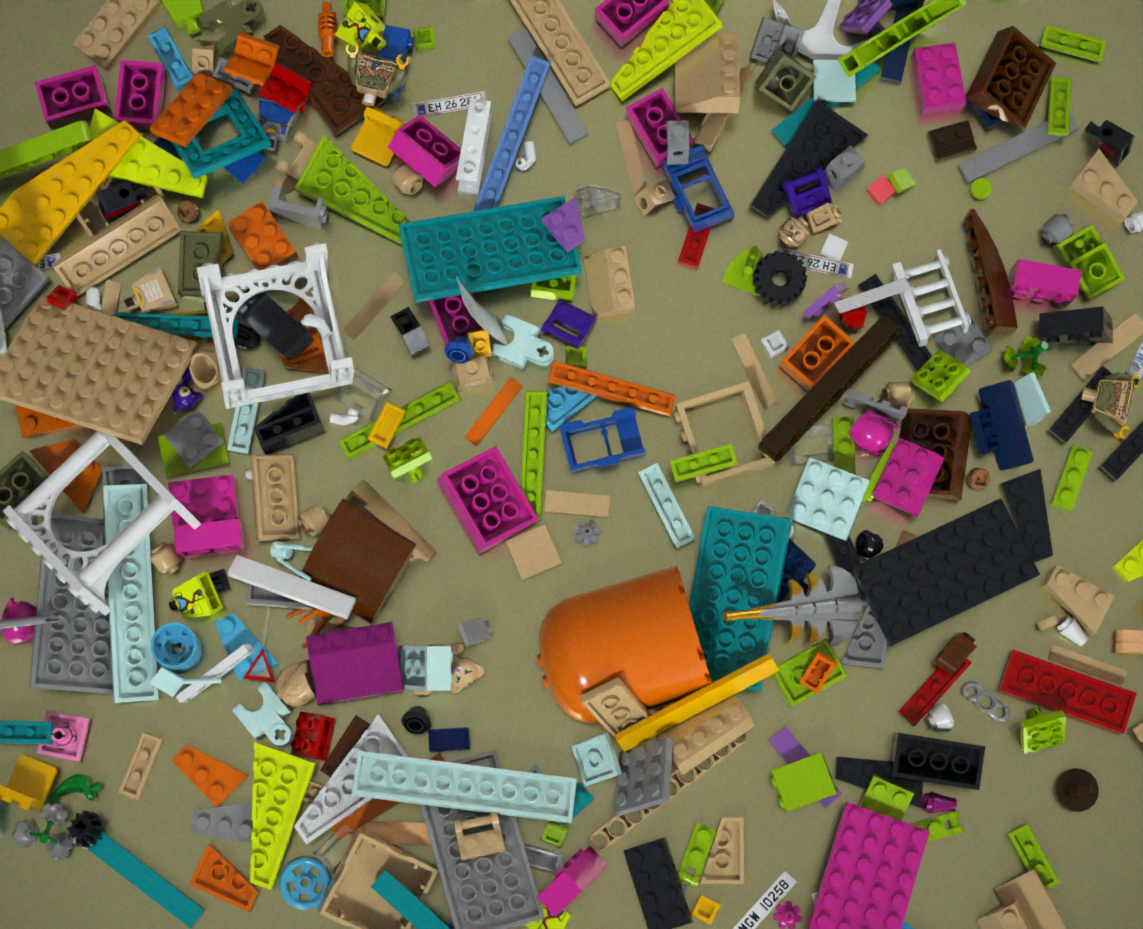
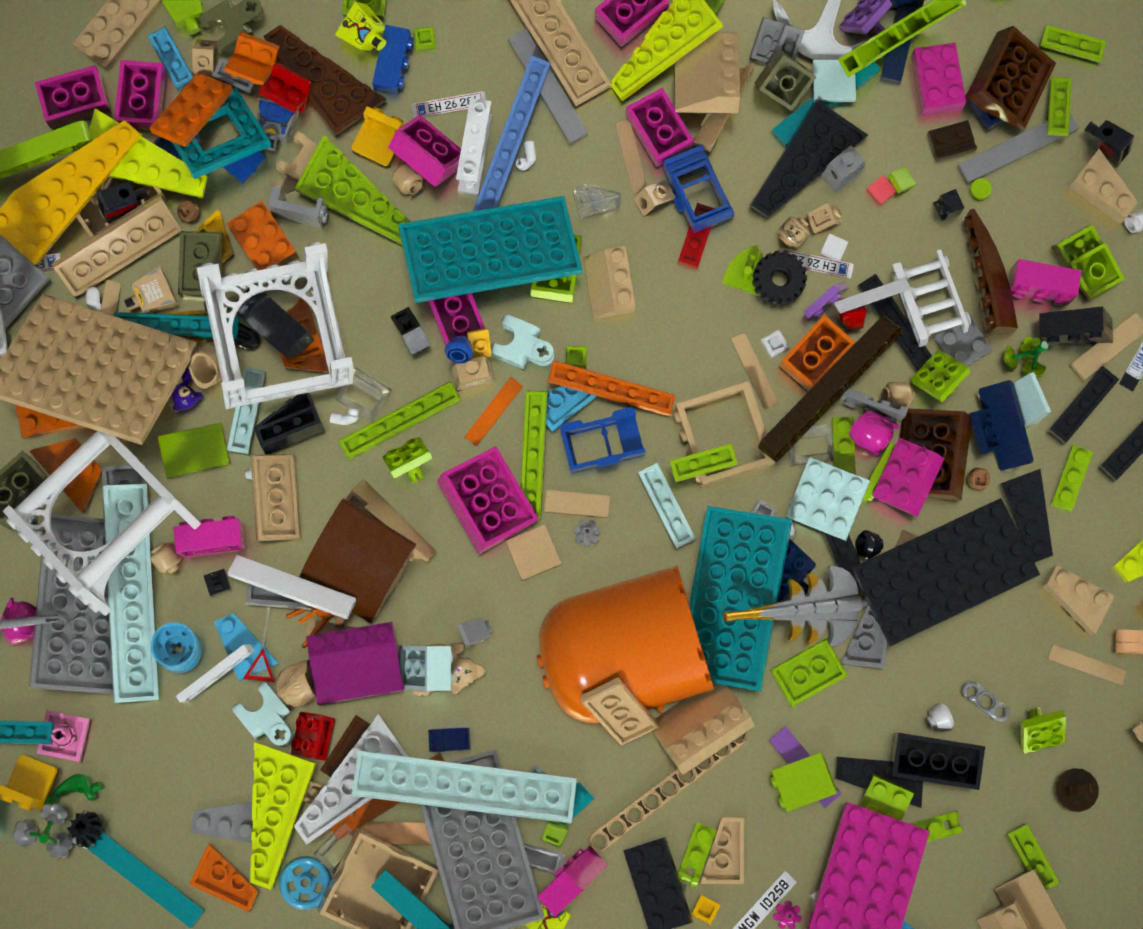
(61, 297): red tile -> none
(140, 766): tan tile -> none
(171, 682): light aqua piece -> none
(194, 439): light grey plate -> none
(196, 597): neon yellow torso -> none
(206, 498): dark pink brick -> none
(210, 776): orange wing -> none
(284, 551): light aqua plant -> none
(314, 519): tan head -> none
(318, 322): white arm -> none
(327, 28): orange hinge -> none
(373, 305): tan sticker -> none
(375, 75): torso -> none
(387, 425): yellow tile -> none
(416, 720): black cone -> none
(479, 843): tan plate -> none
(484, 318): white sticker -> none
(565, 225): medium lavender wing -> none
(571, 318): dark purple plate -> none
(596, 759): light aqua tile -> none
(644, 776): light grey plate -> none
(677, 140): light grey torso -> none
(696, 702): yellow tile -> none
(810, 198): dark purple plate -> none
(817, 672): orange slope -> none
(930, 693): red tile -> none
(937, 803): magenta cone -> none
(948, 205): none -> black brick
(955, 652): reddish brown pin -> none
(1048, 623): tan tile -> none
(1057, 228): light grey head -> none
(1067, 691): red plate -> none
(1071, 629): white cone -> none
(1112, 401): torso -> none

